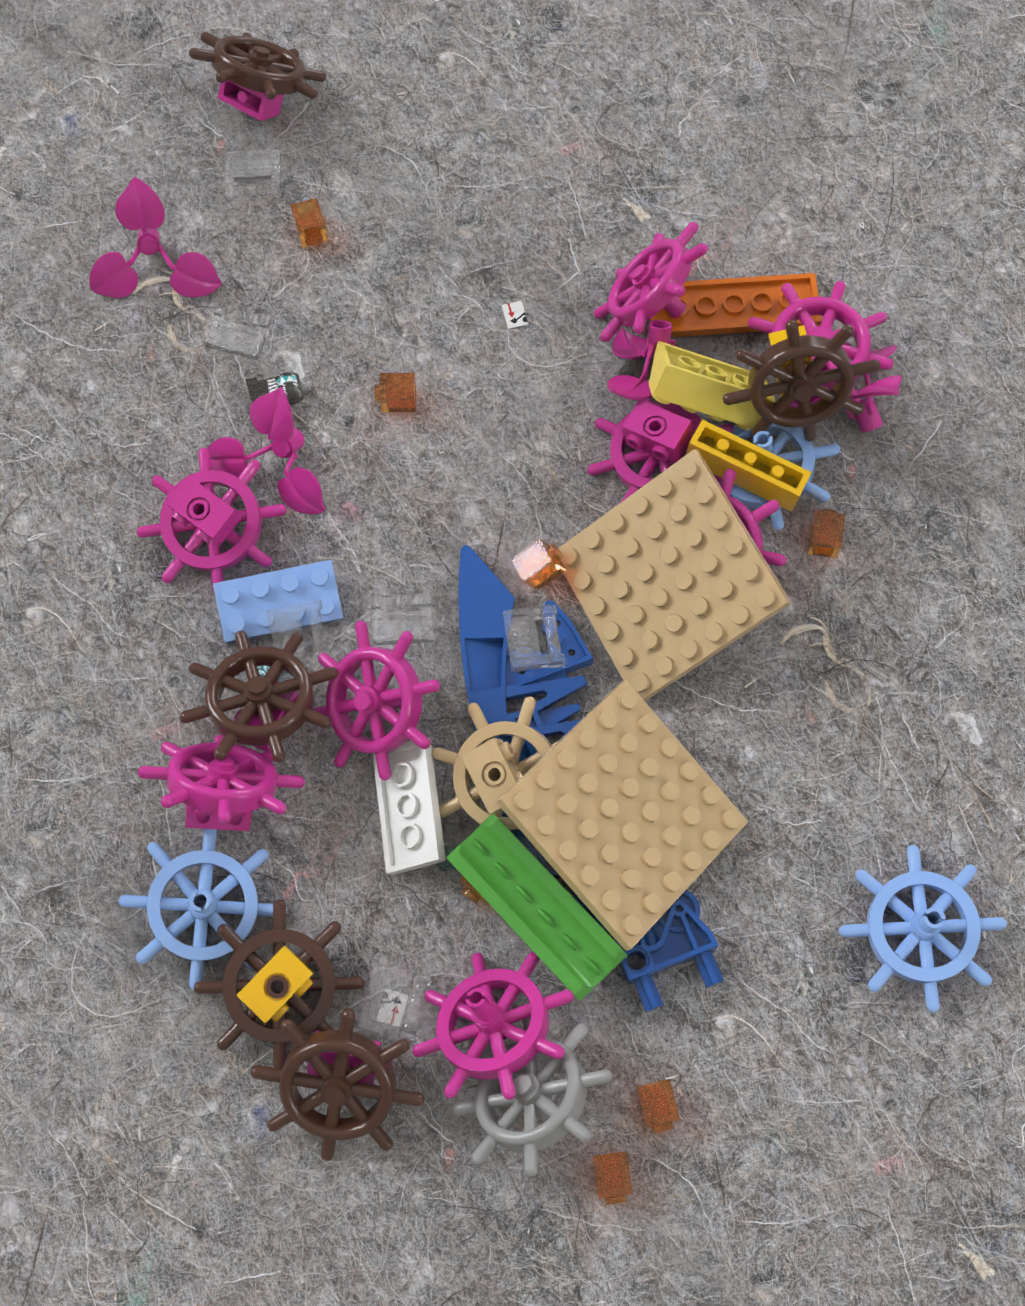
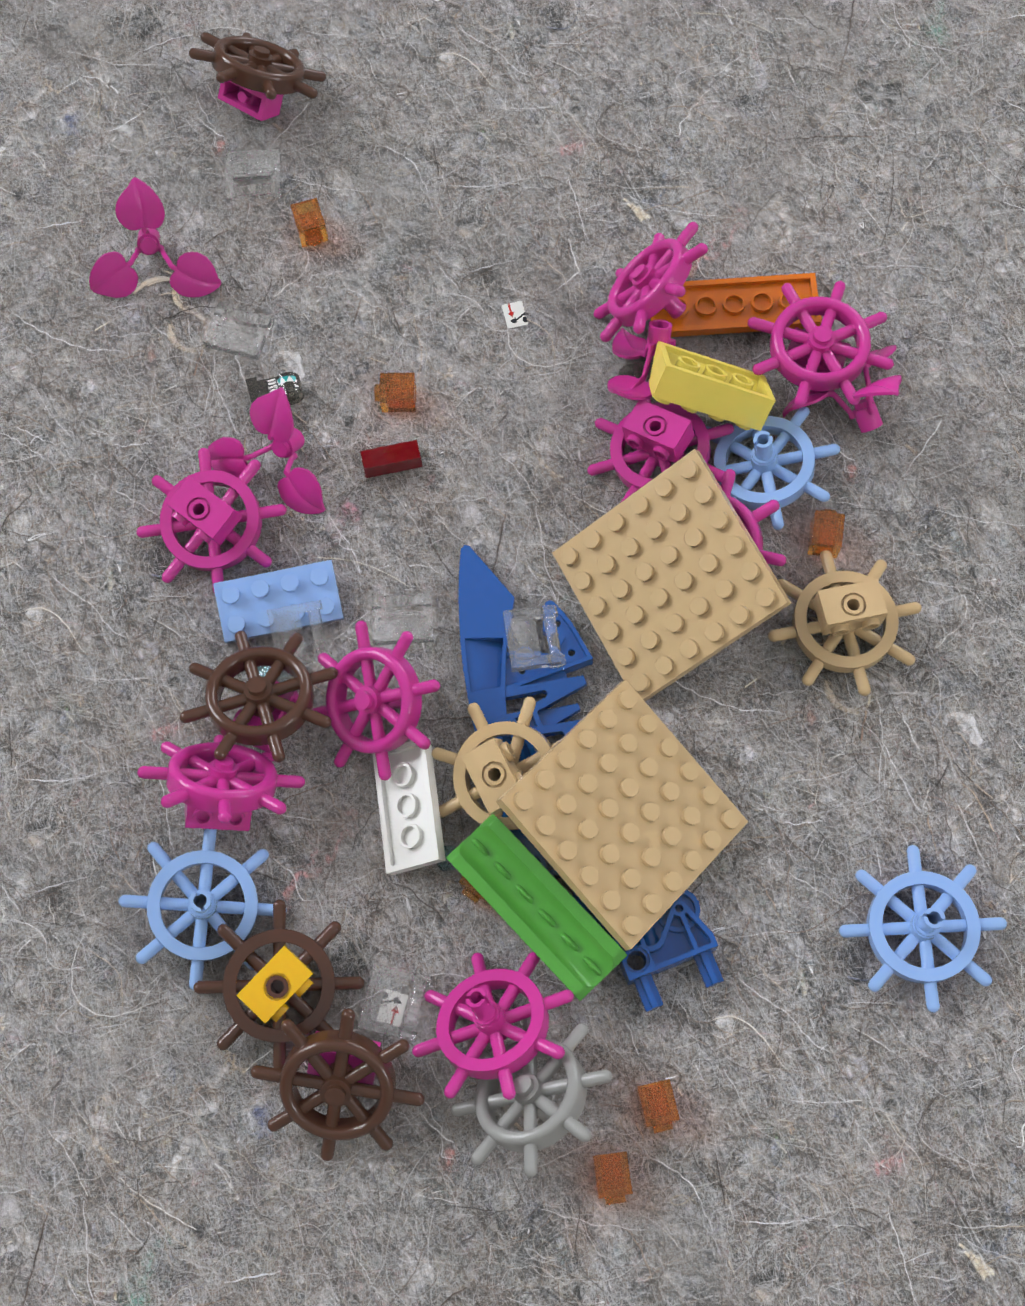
(391, 459): none -> dark red slope
(539, 563): clear orange brick -> none
(754, 466): yellow brick -> none
(800, 379): reddish brown brick -> none
(845, 607): none -> tan piece

